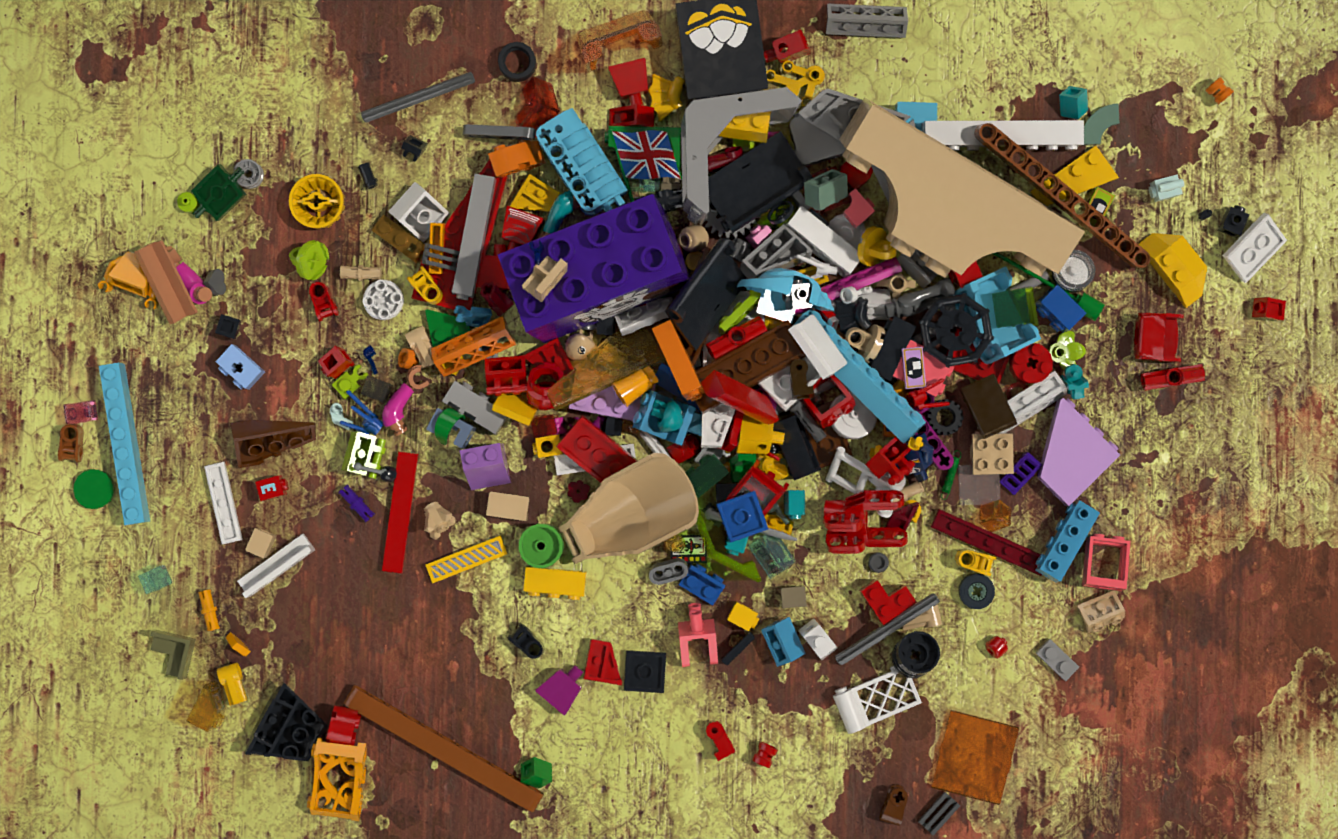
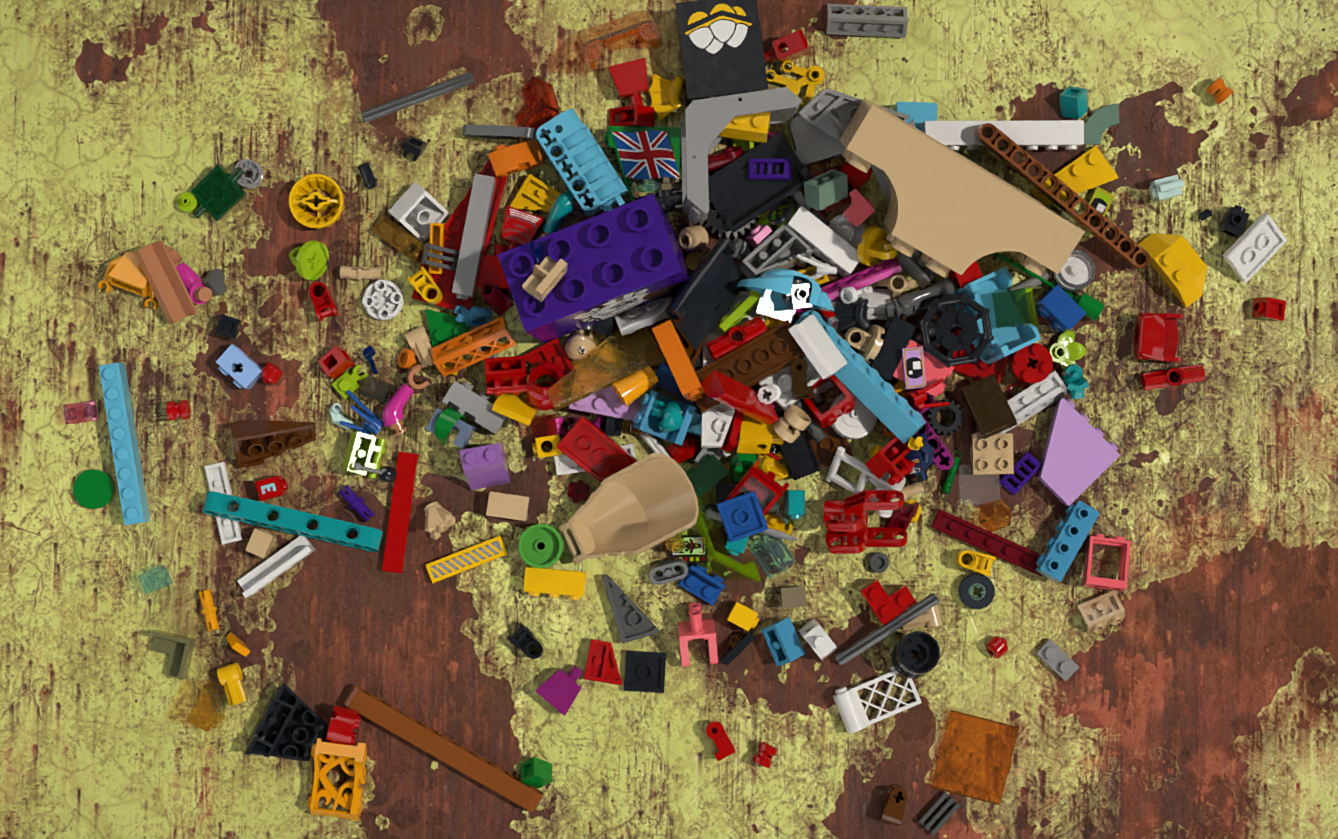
(70, 444): dark orange piece -> none
(181, 409): none -> red wheel
(271, 373): none -> red piece
(292, 521): none -> teal beam
(513, 47): black tyre -> none
(629, 618): none -> dark grey wing
(770, 176): none -> dark purple slope
(775, 391): none -> white bush
(791, 424): none -> tan wheel

